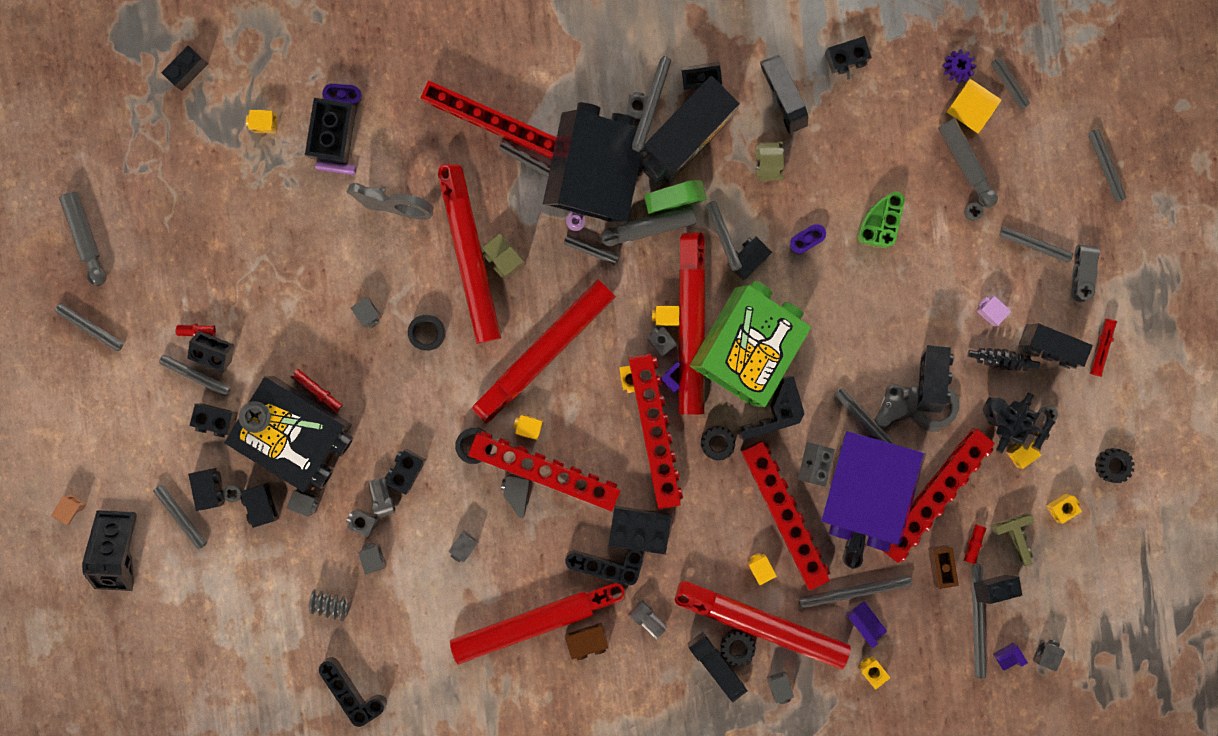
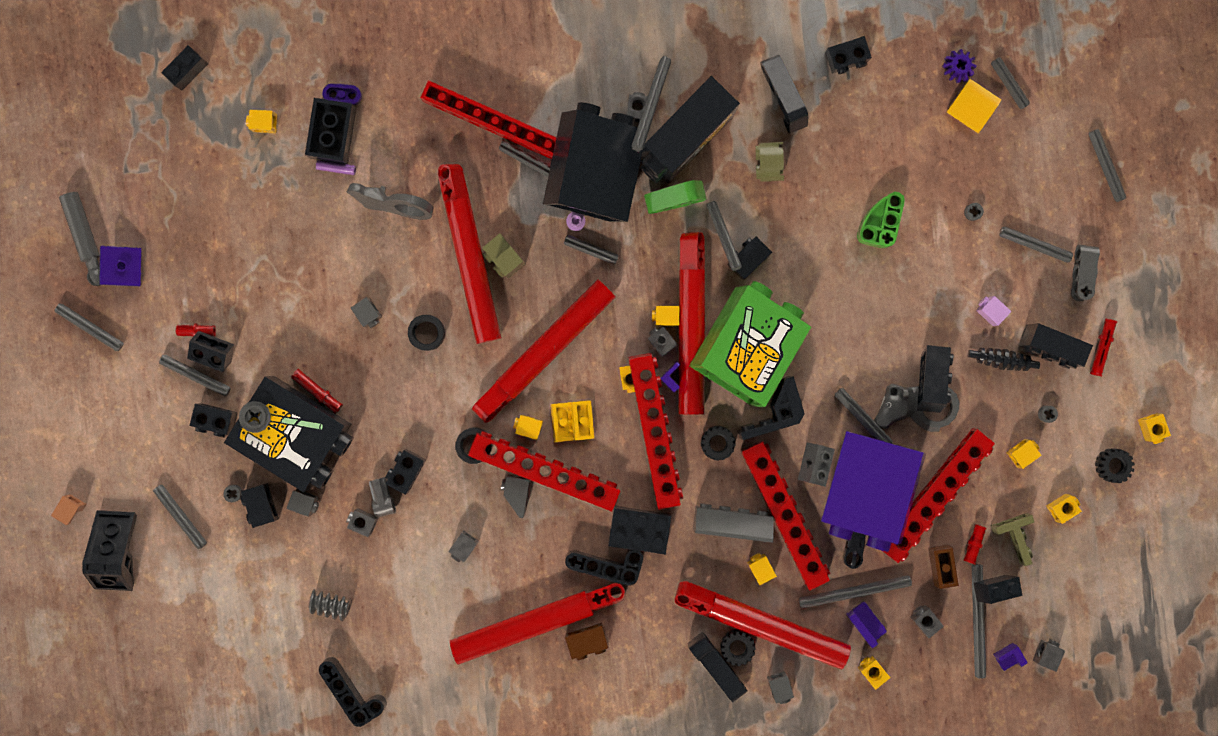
(120, 266): none -> dark purple plate
(206, 489): black brick -> none
(372, 558): dark grey brick -> none
(572, 421): none -> yellow slope
(644, 616): flat silver piece -> none
(649, 226): dark grey piece -> none
(696, 75): black brick -> none
(733, 524): none -> dark grey slope
(807, 238): dark purple plate -> none
(932, 626): none -> flat silver brick
(968, 162): dark grey piece -> none
(1017, 423): black piece -> none
(1147, 423): none -> yellow brick

